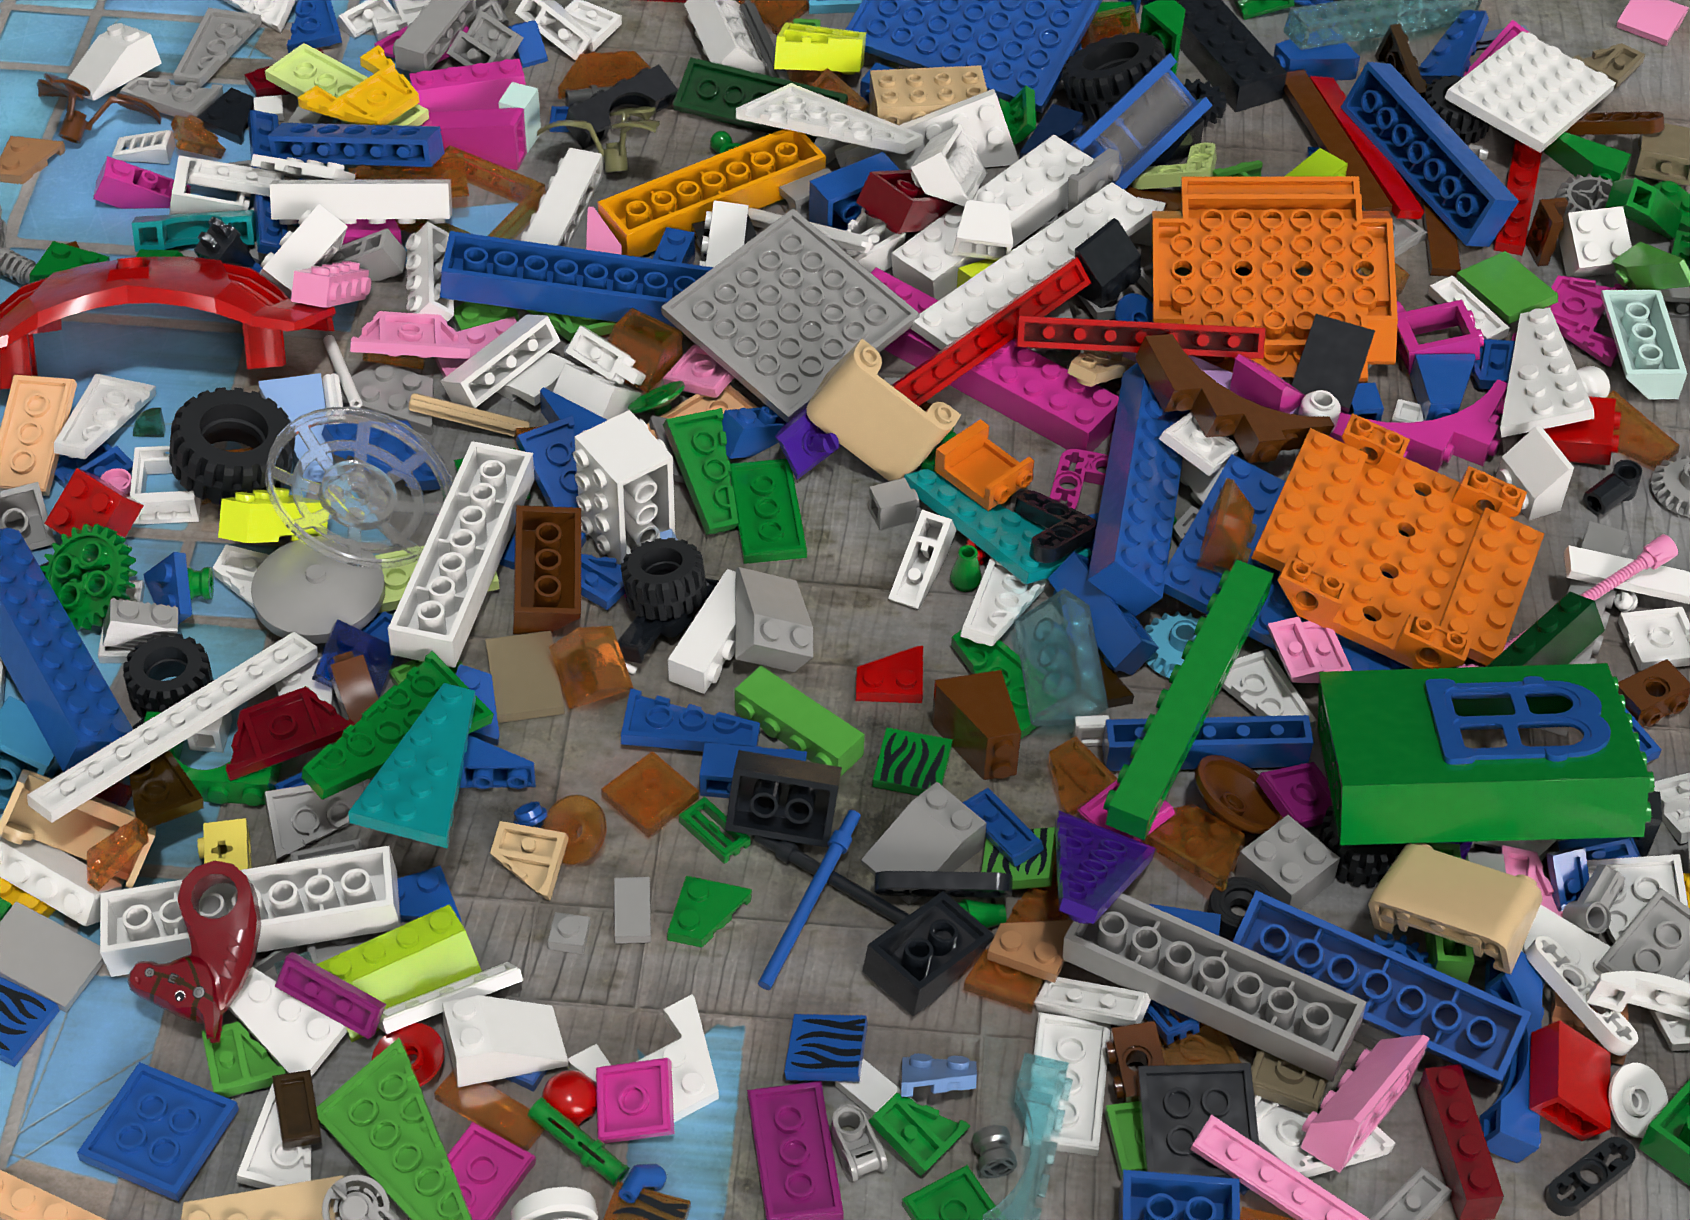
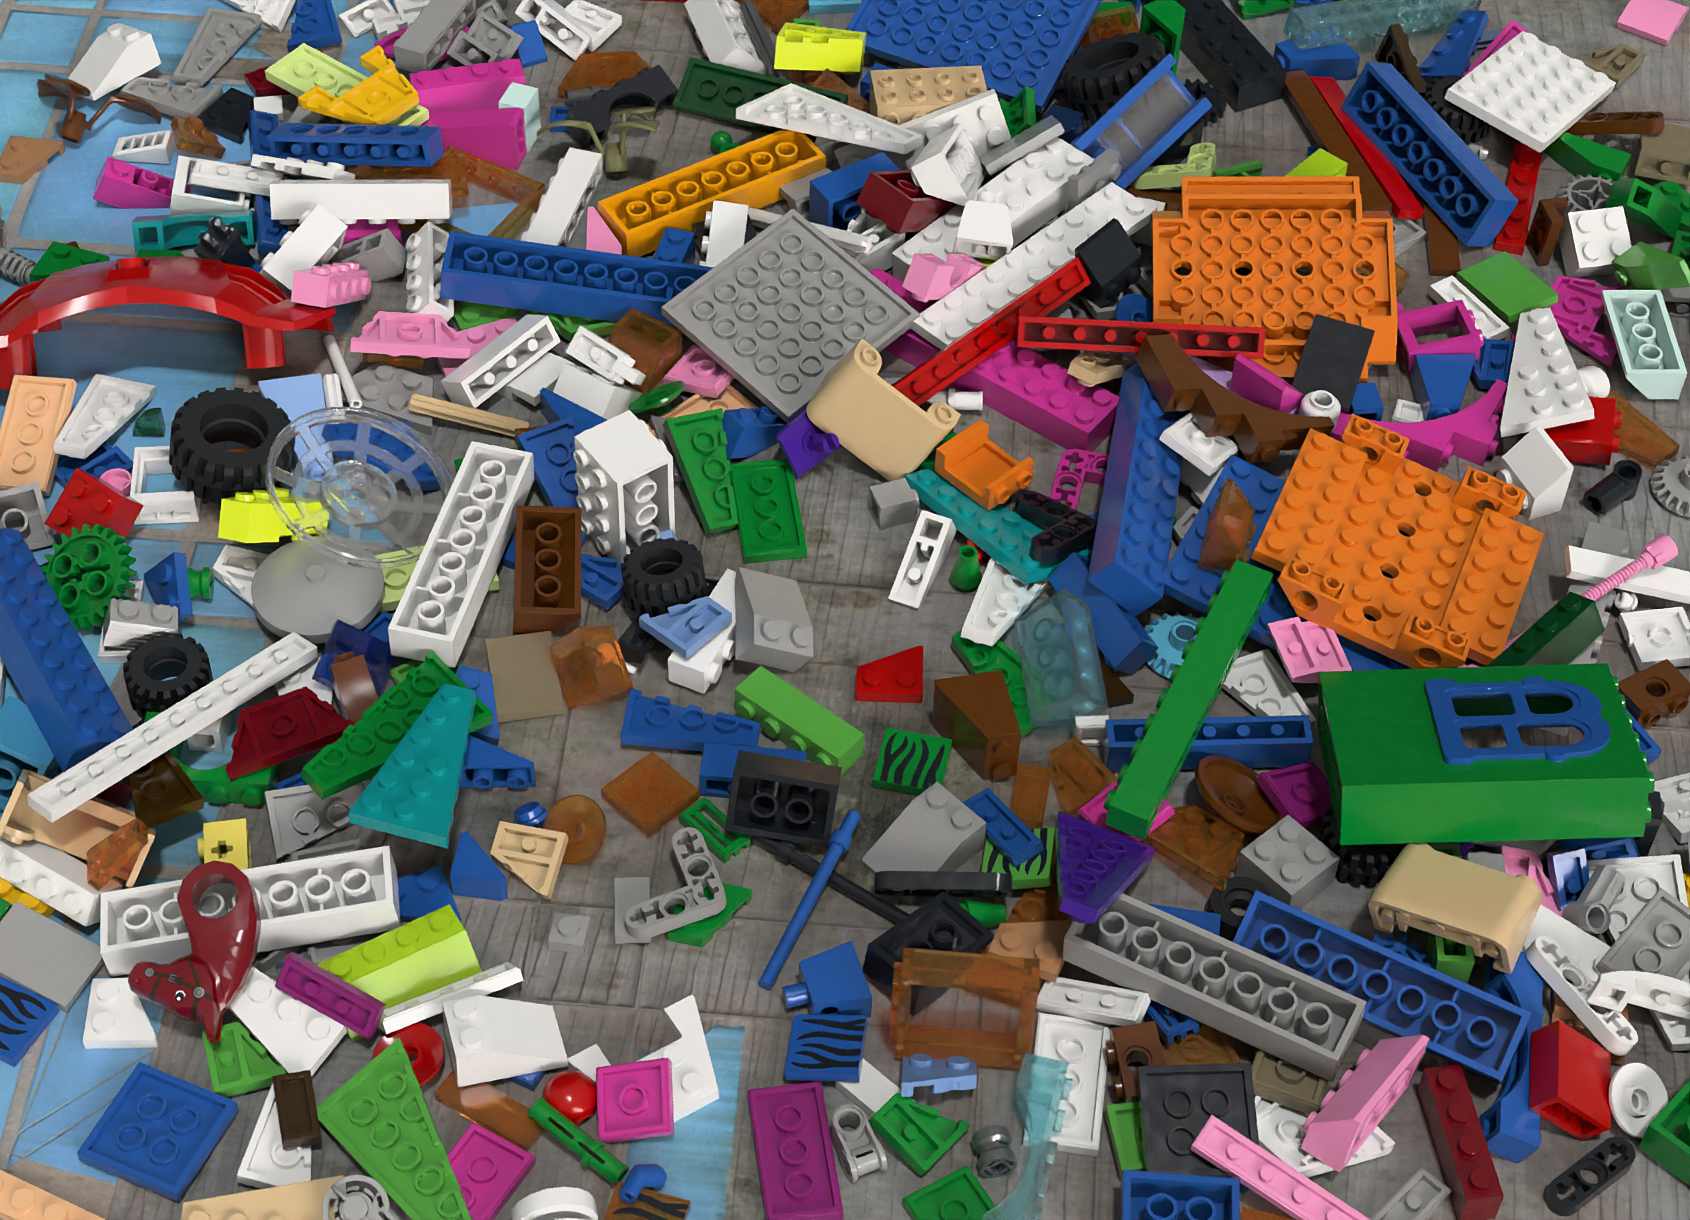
(116, 1017): none -> white wing
(475, 873): none -> blue slope
(687, 625): none -> medium blue wing
(691, 896): none -> light grey beam
(831, 984): none -> blue torso
(934, 278): none -> bright pink arch
(960, 400): none -> white pin
(970, 972): none -> clear orange window
(1021, 145): none -> light grey tile
(1031, 794): none -> clear orange tile

